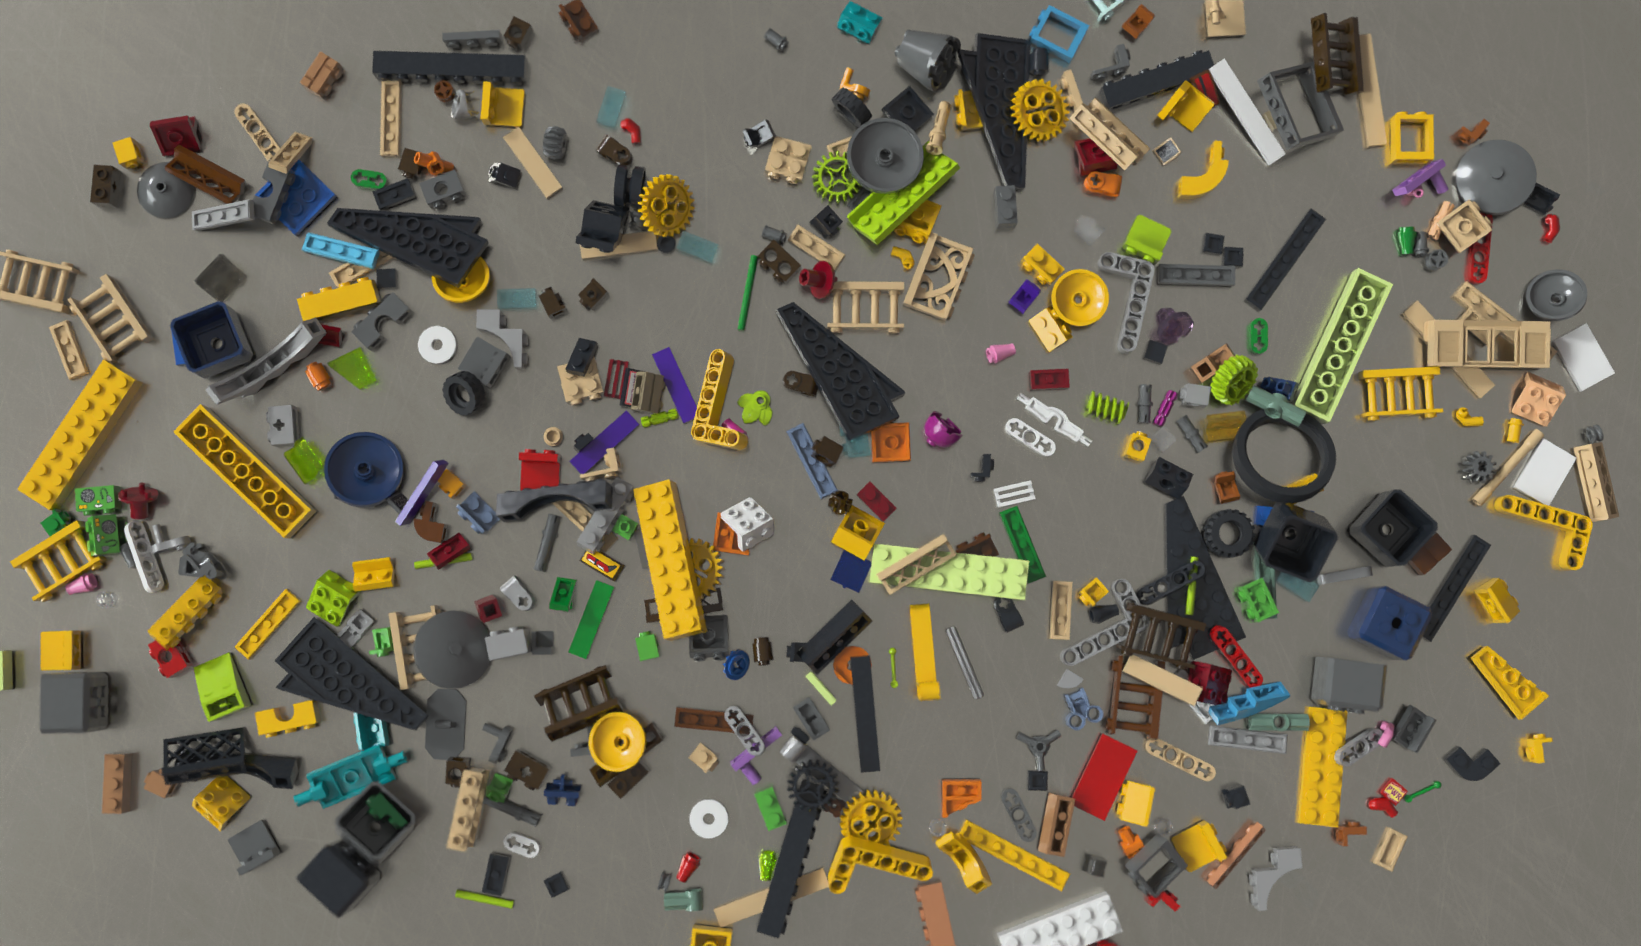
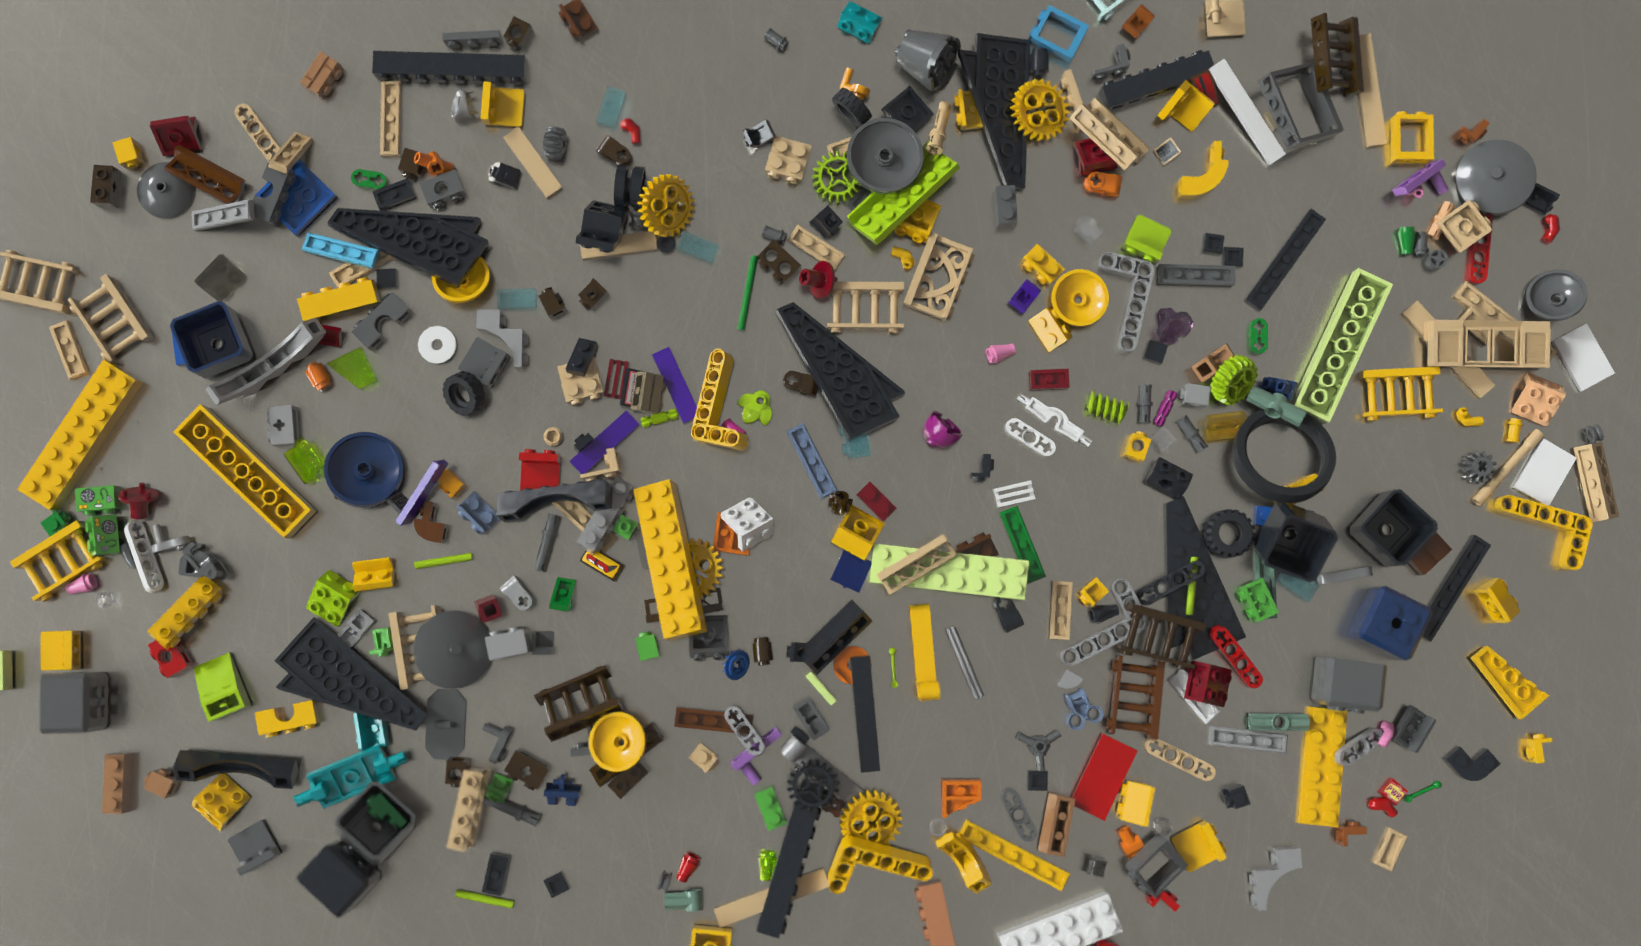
(204, 767): black fence -> none
(267, 624): yellow tile -> none
(441, 89): reddish brown wheel -> none
(448, 551): dark red plate -> none
(524, 840): white beam -> none
(591, 619): green tile -> none
(720, 818): white tile -> none
(826, 451): dark brown brick -> none
(891, 443): orange plate -> none
(1162, 680): tan tile -> none
(1226, 487): dark orange bracket -> none
(1240, 849): nougat plate -> none
(1252, 702): dark azure slope -> none

